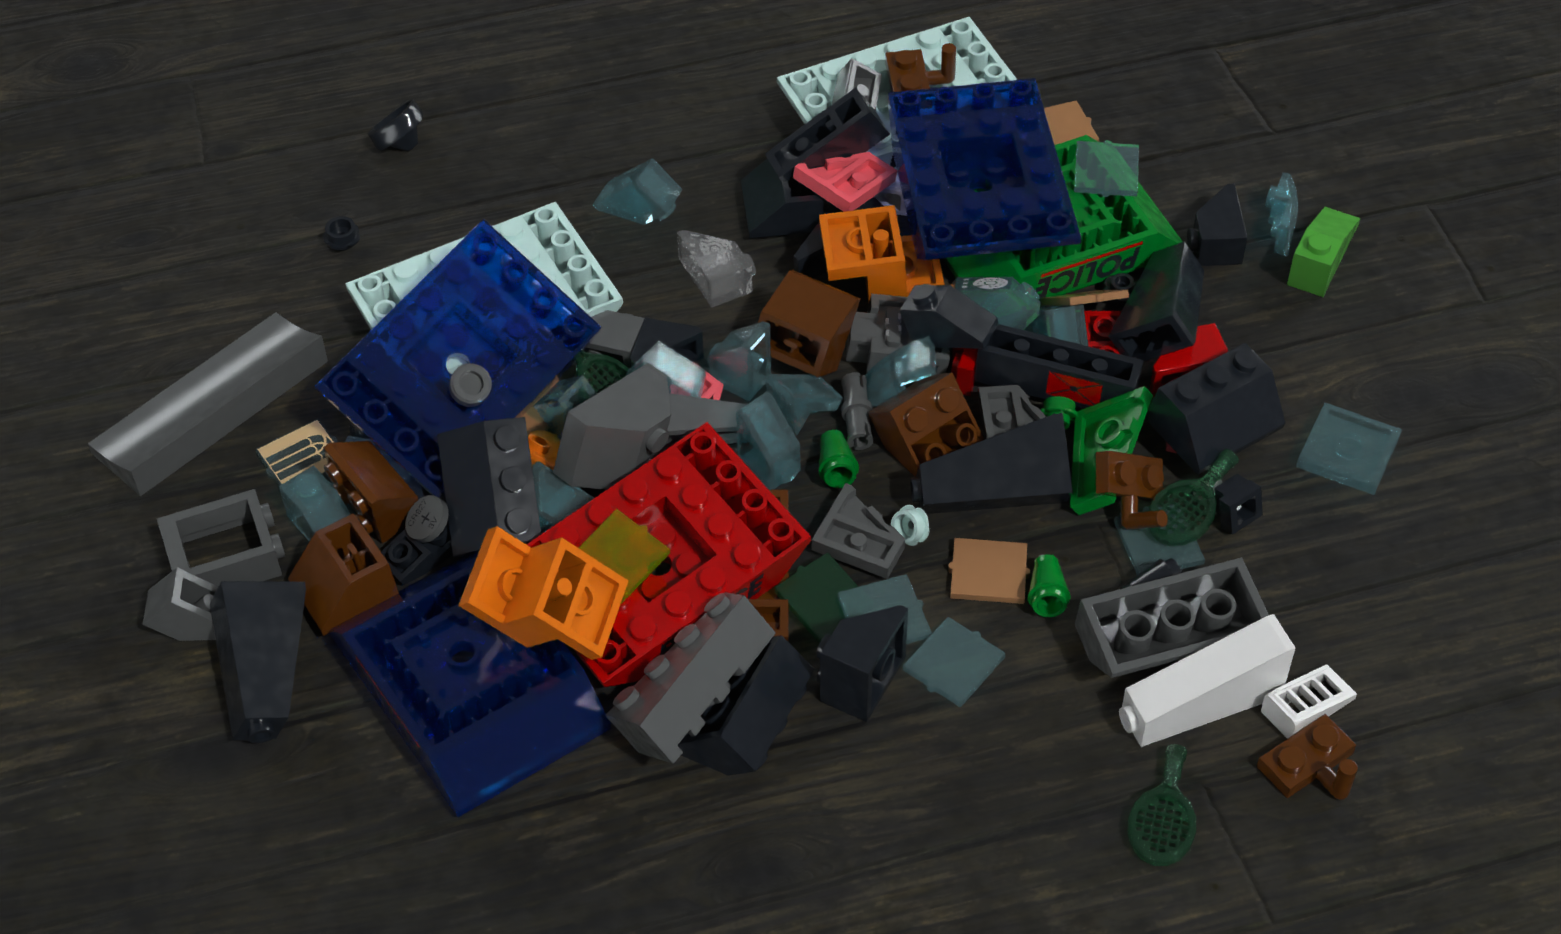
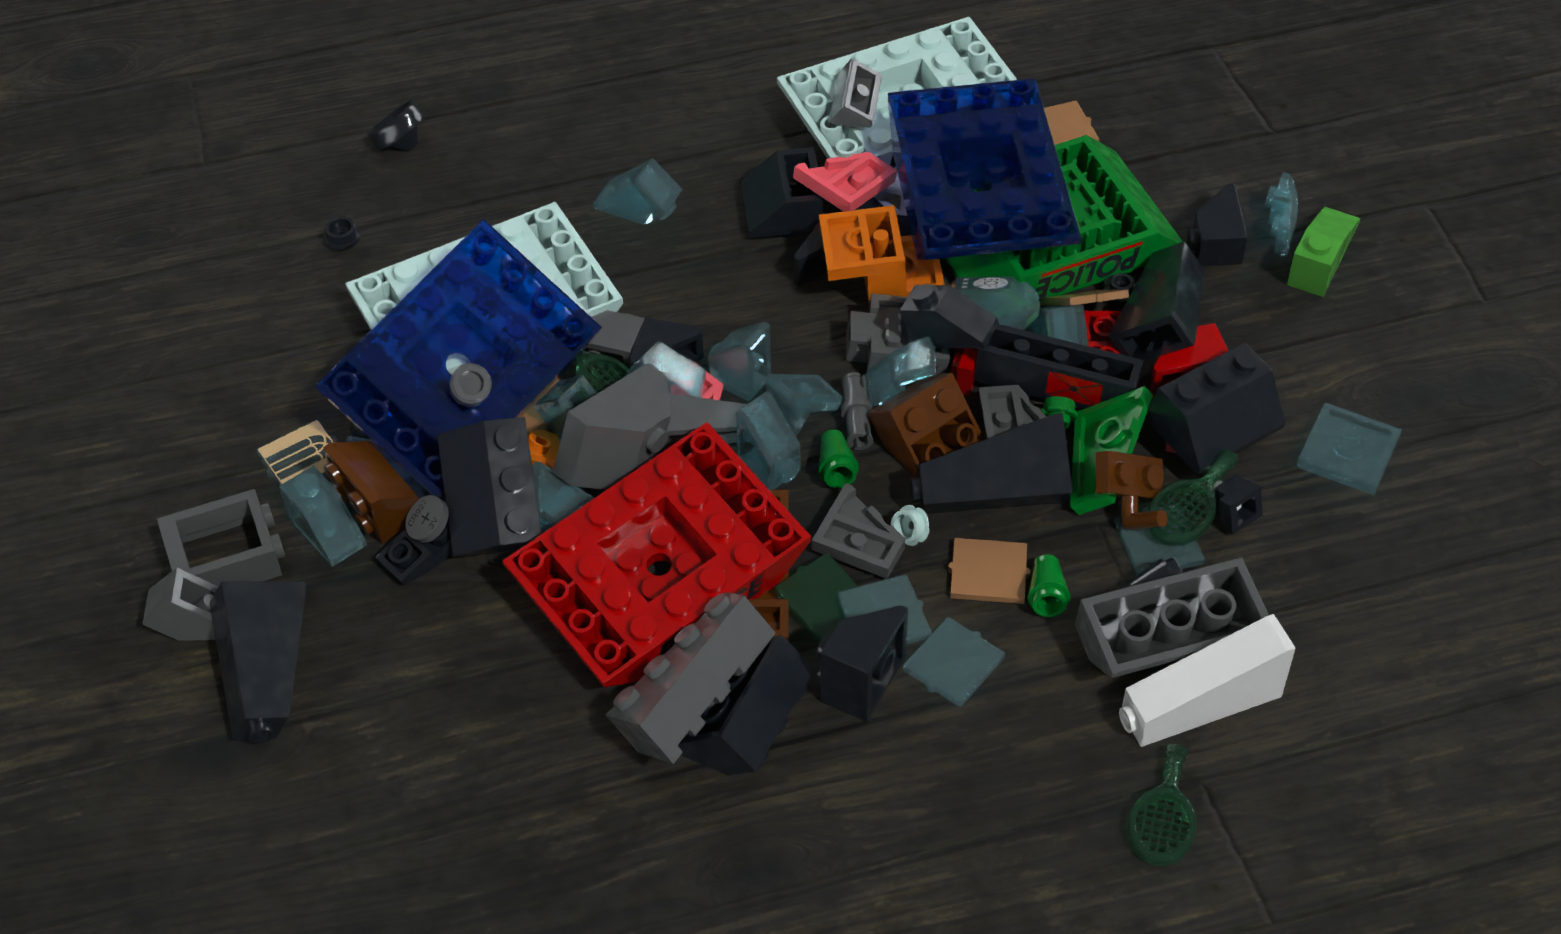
(208, 402): dark grey arch -> none
(342, 573): reddish brown slope -> none
(476, 720): clear blue slope -> none
(544, 593): orange bracket -> none
(626, 549): clear neon green piece -> none
(716, 266): clear slope -> none
(809, 323): reddish brown slope -> none
(839, 131): black slope -> none
(908, 71): reddish brown plate -> none
(1106, 168): clear light blue piece -> none
(1289, 722): white slope -> none
(1312, 756): reddish brown plate -> none

